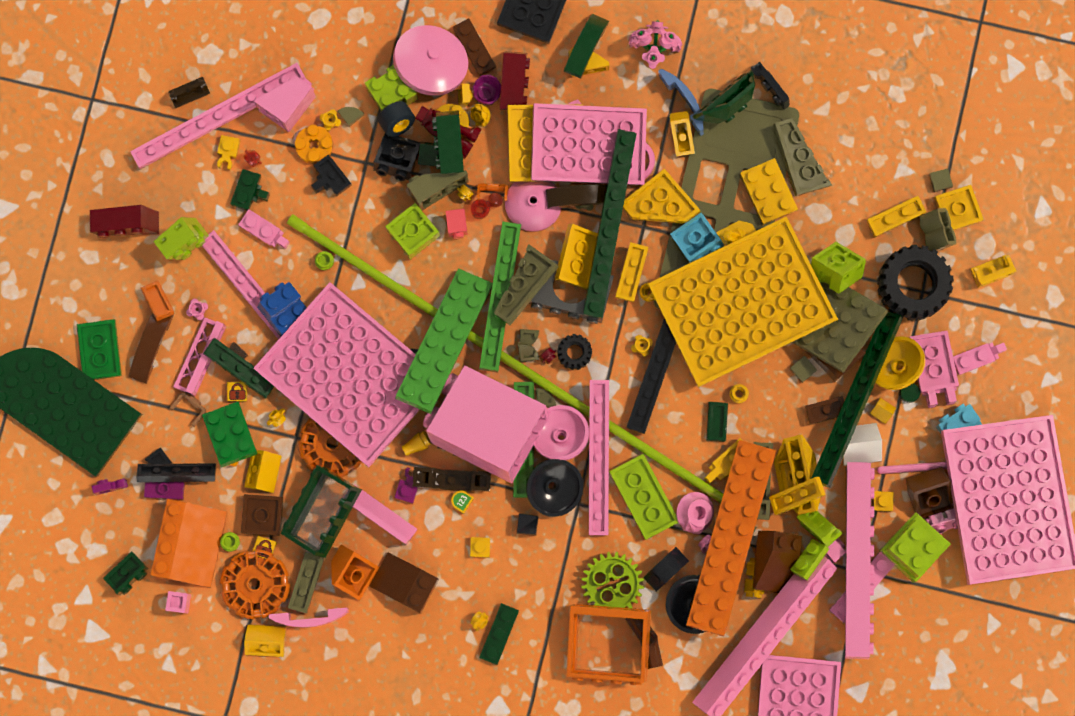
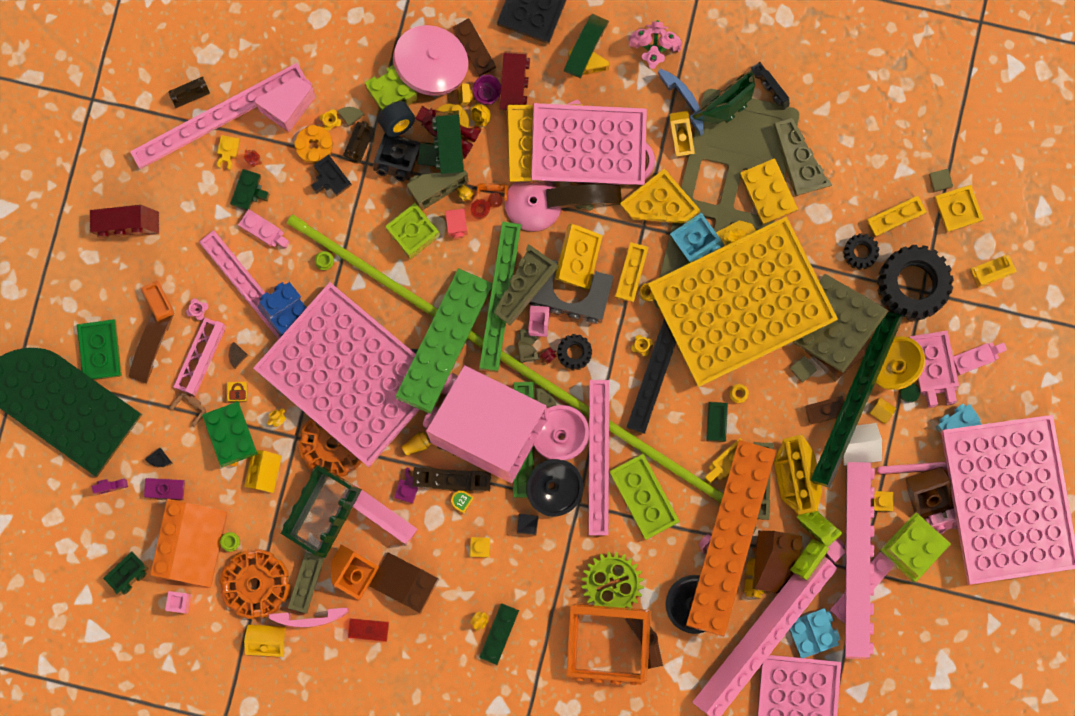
(176, 472): black plate -> none
(181, 238): lime piece -> none
(238, 367): dark green tile -> none
(262, 515): reddish brown plate -> none
(264, 544): tile -> none
(359, 141): none -> dark brown hinge
(368, 630): none -> clear red plate
(539, 321): none -> bright pink panel
(609, 224): dark green plate -> none
(666, 569): black brick -> none
(695, 512): bright pink piece -> none
(797, 496): yellow plate -> none
(814, 633): none -> medium azure plate
(838, 267): lime piece -> none
(861, 240): none -> black tyre
(937, 229): olive brick -> none

